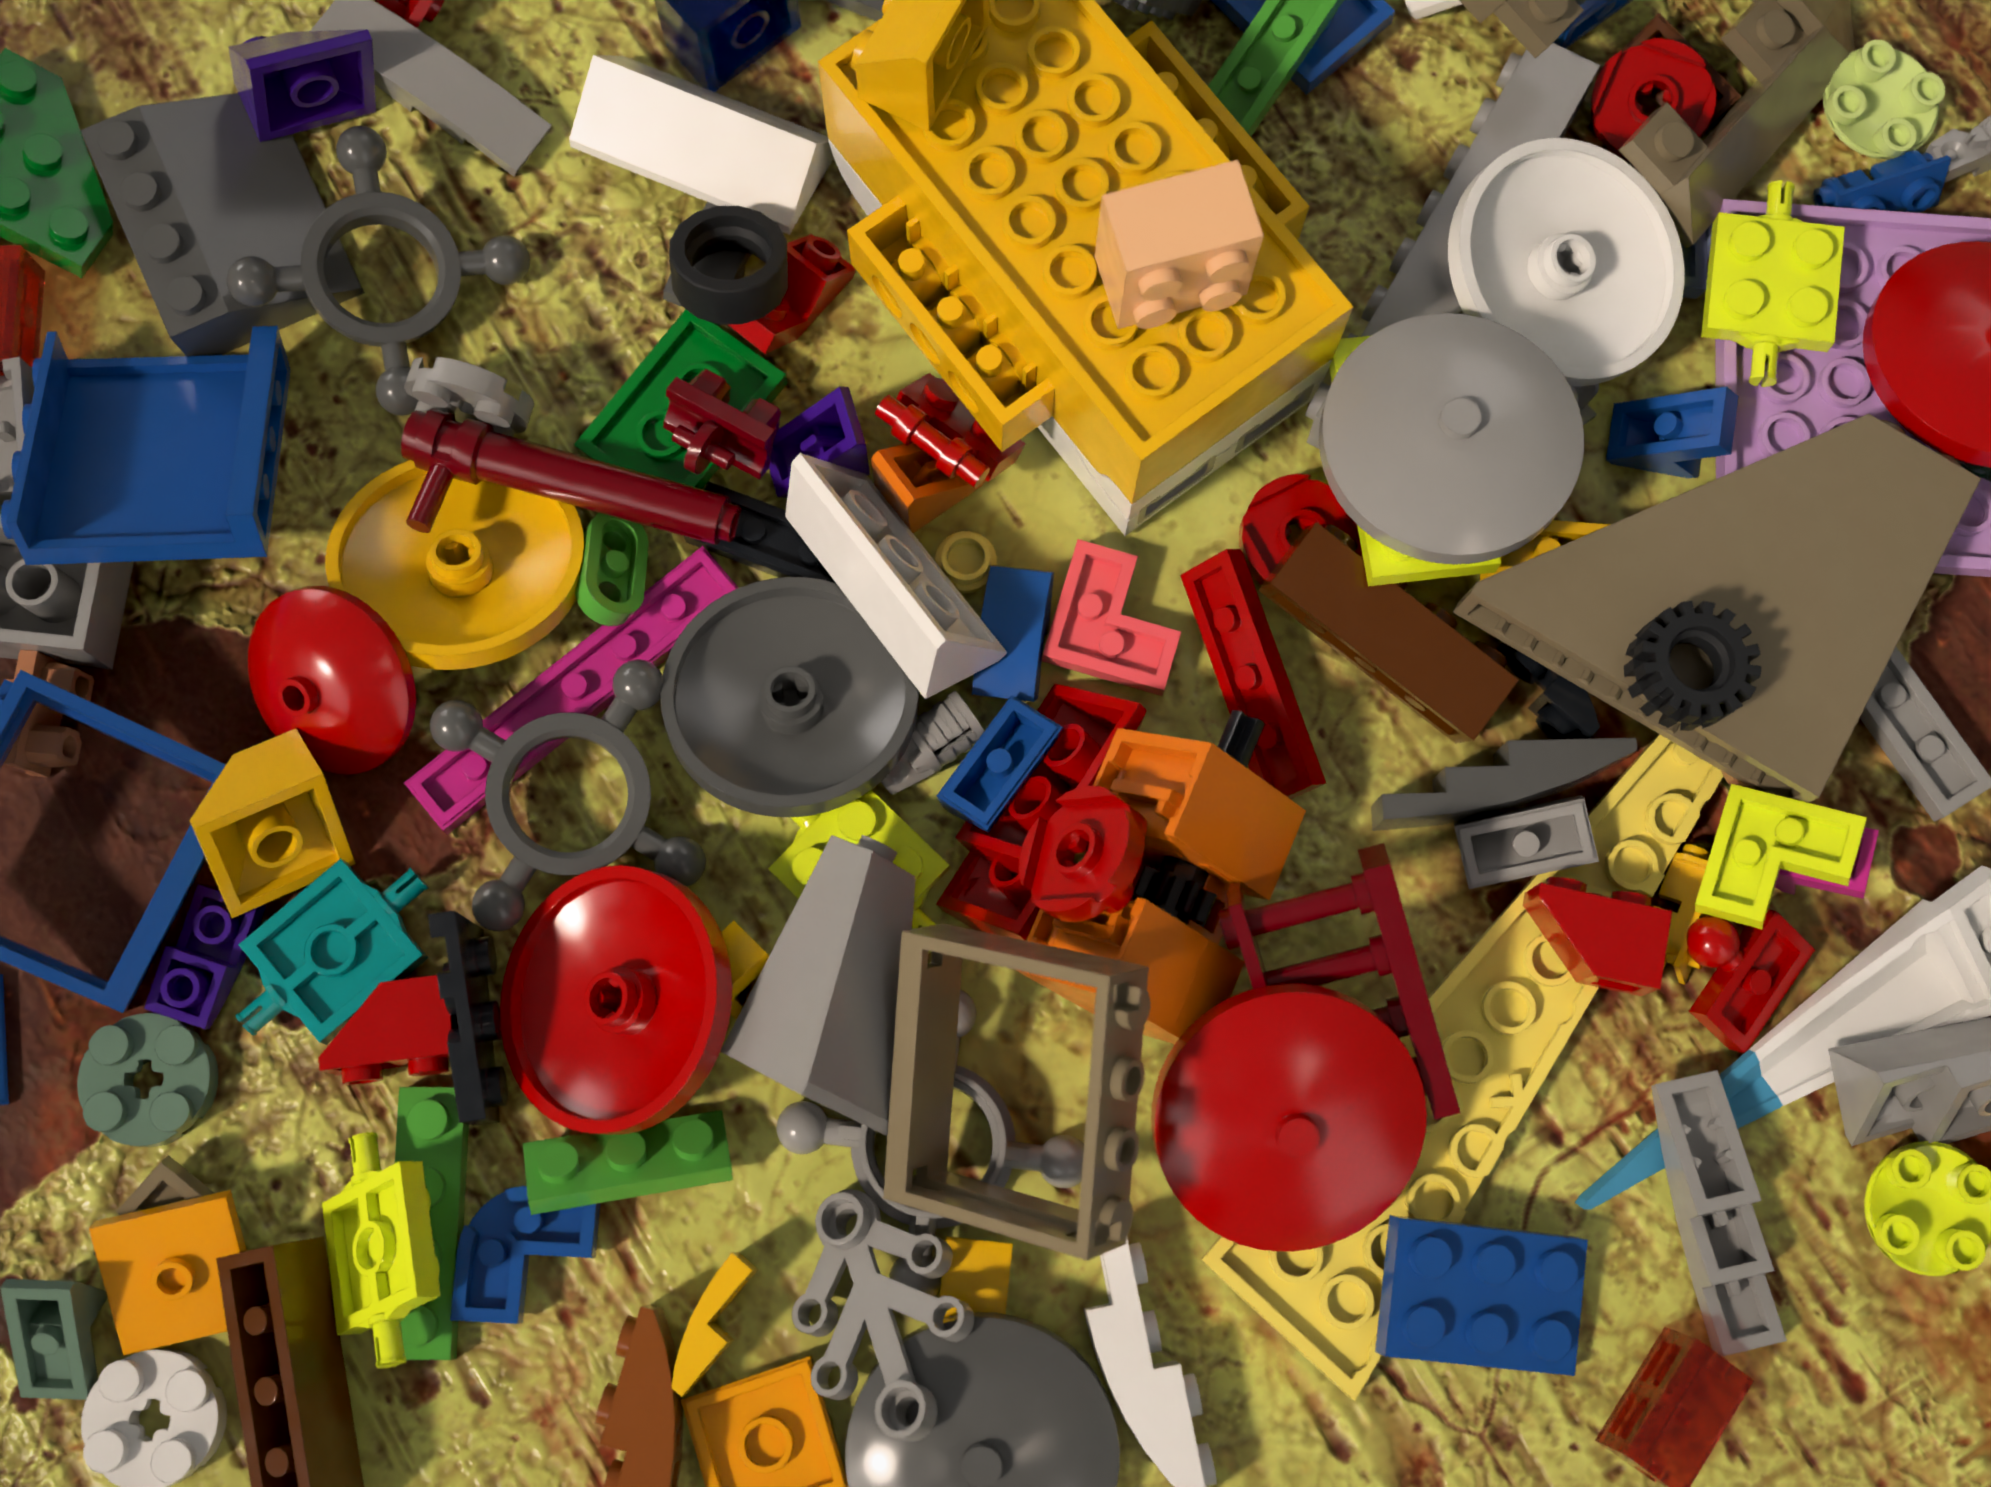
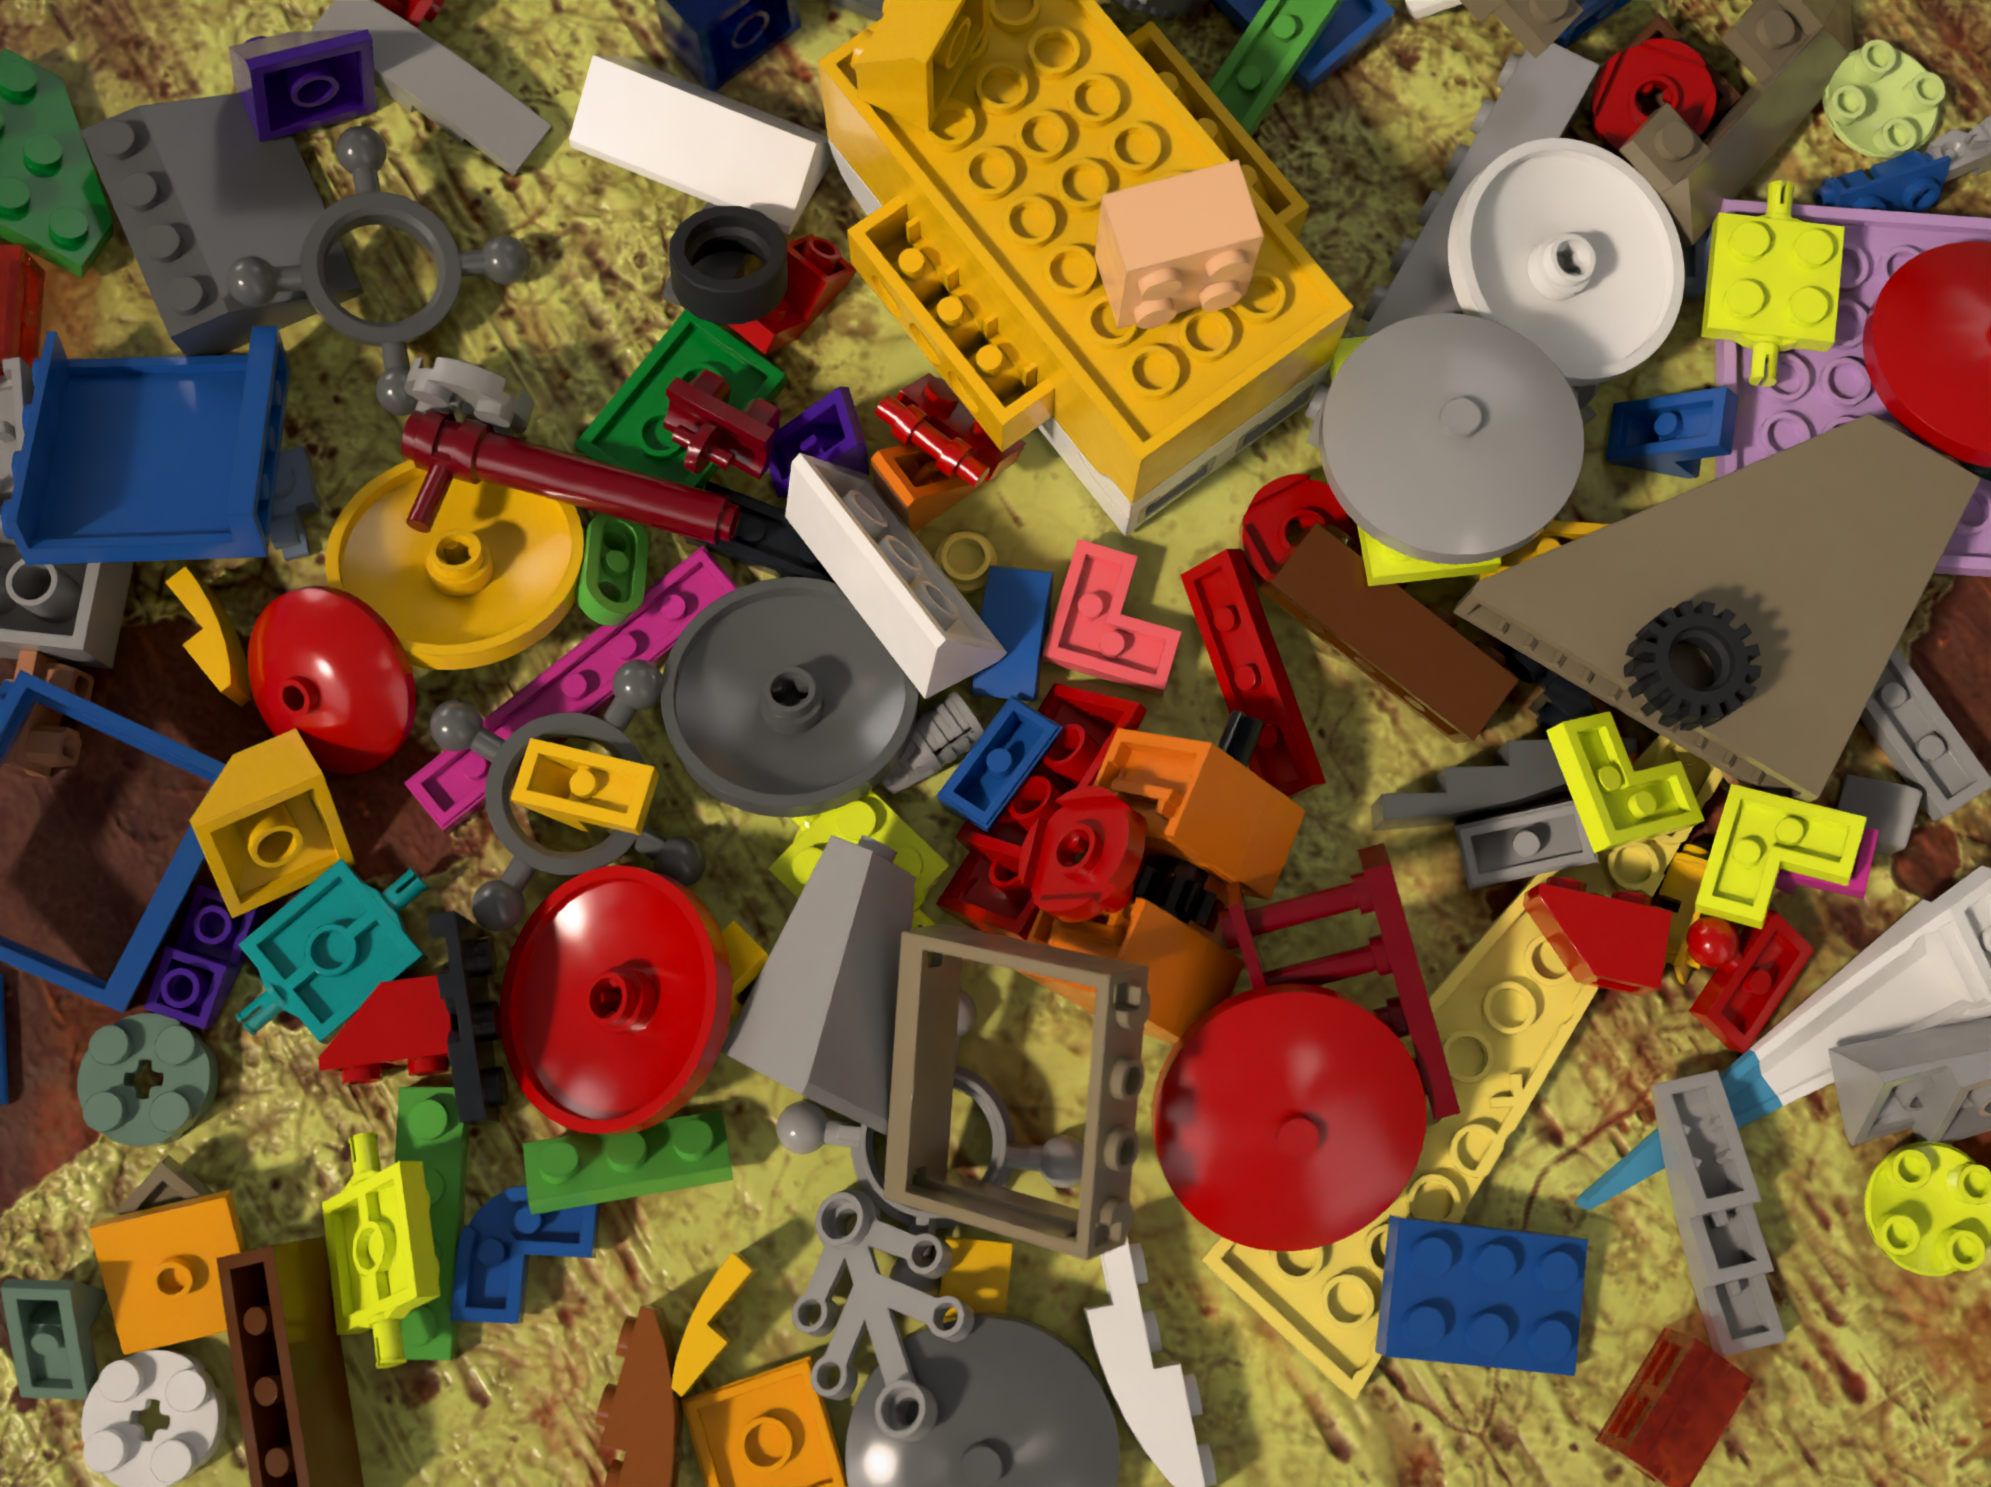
(217, 644): none -> yellow slope
(294, 497): none -> sand blue plate
(585, 787): none -> yellow slope
(1609, 796): none -> neon yellow plate
(1887, 807): none -> light grey slope

